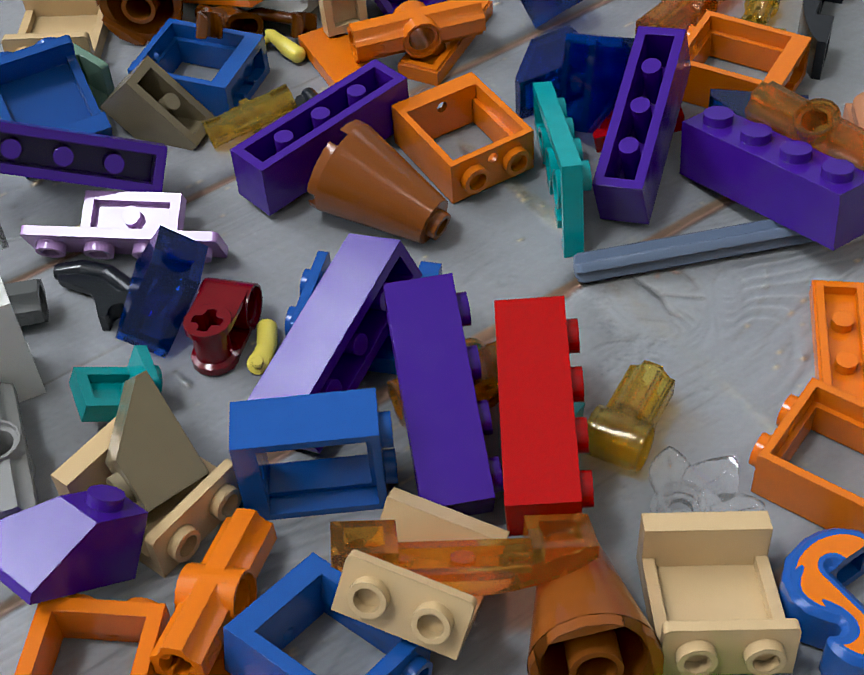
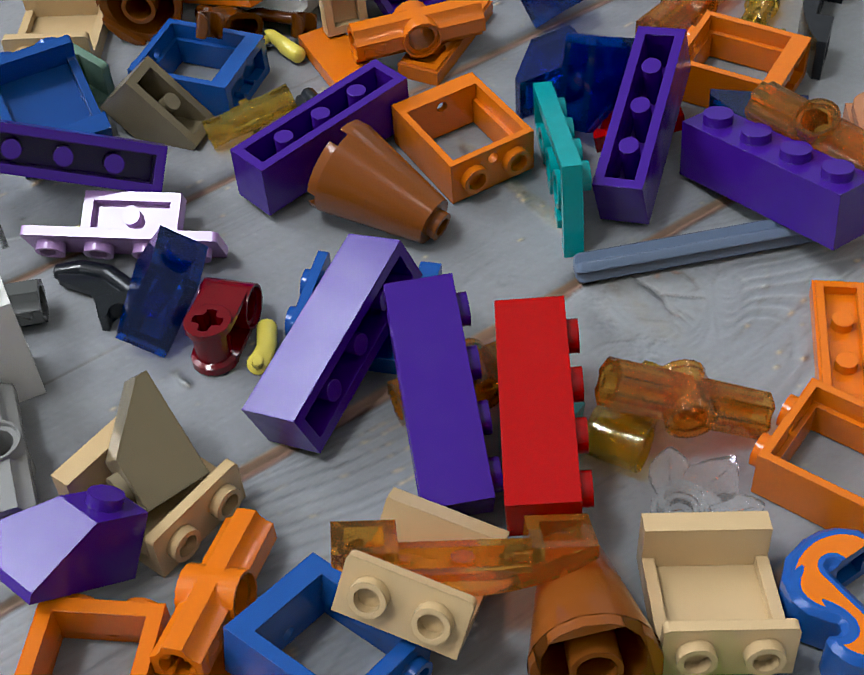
(99, 389): teal bracket -> none
(316, 484): blue window -> none
(683, 398): none -> clear orange piece

